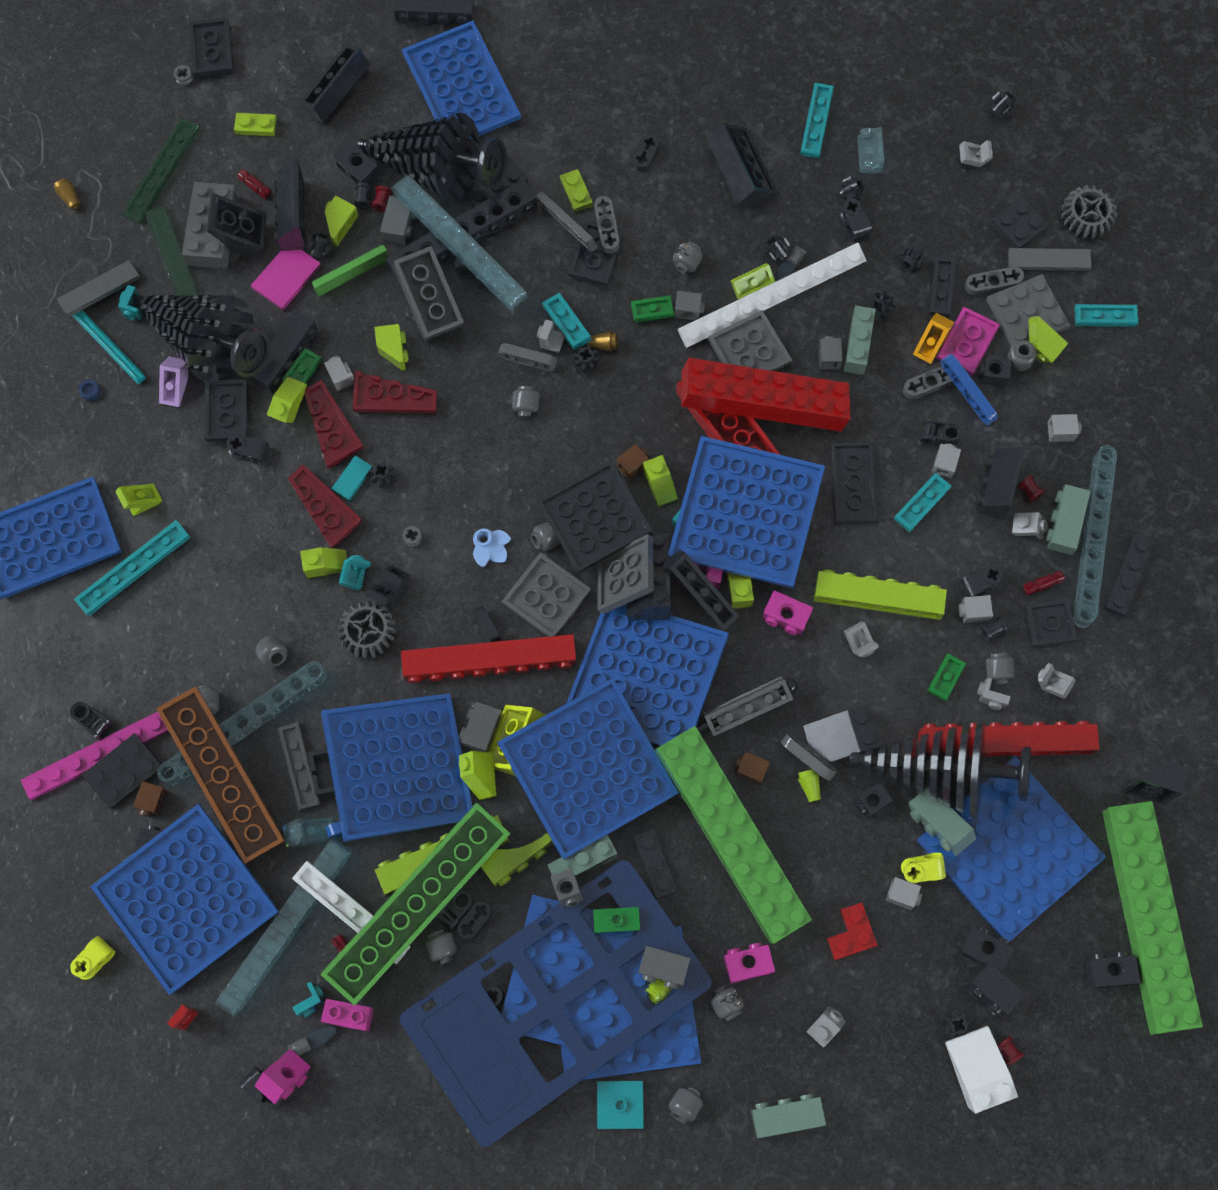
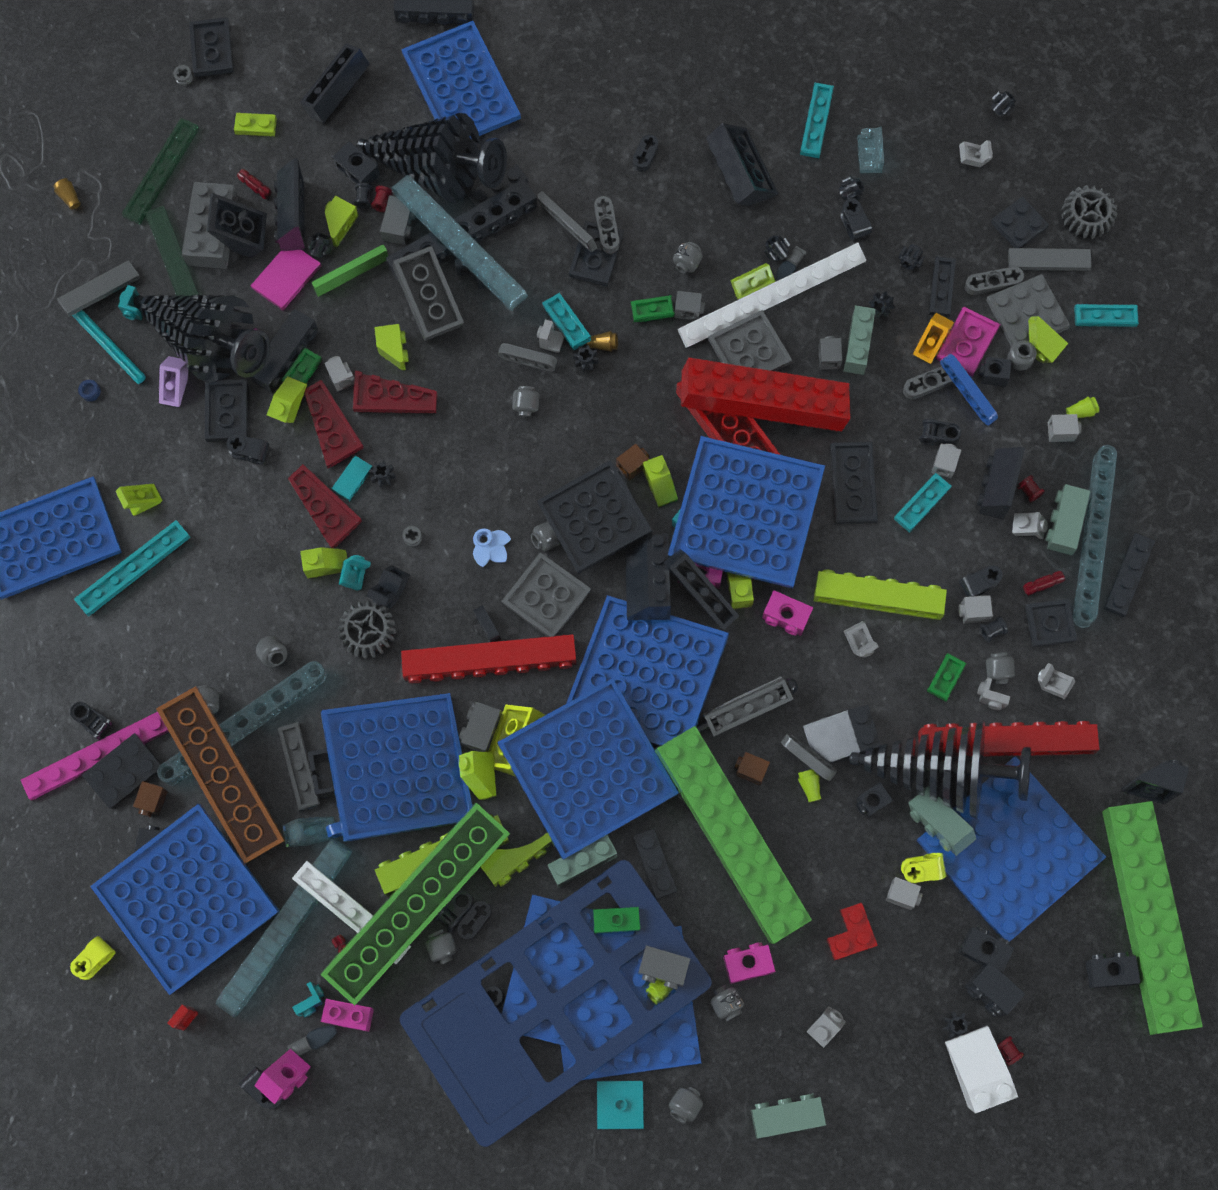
(563, 880): dark grey brick -> none
(576, 190): lime plate -> none
(626, 575): dark grey plate -> none
(1085, 408): none -> lime cone

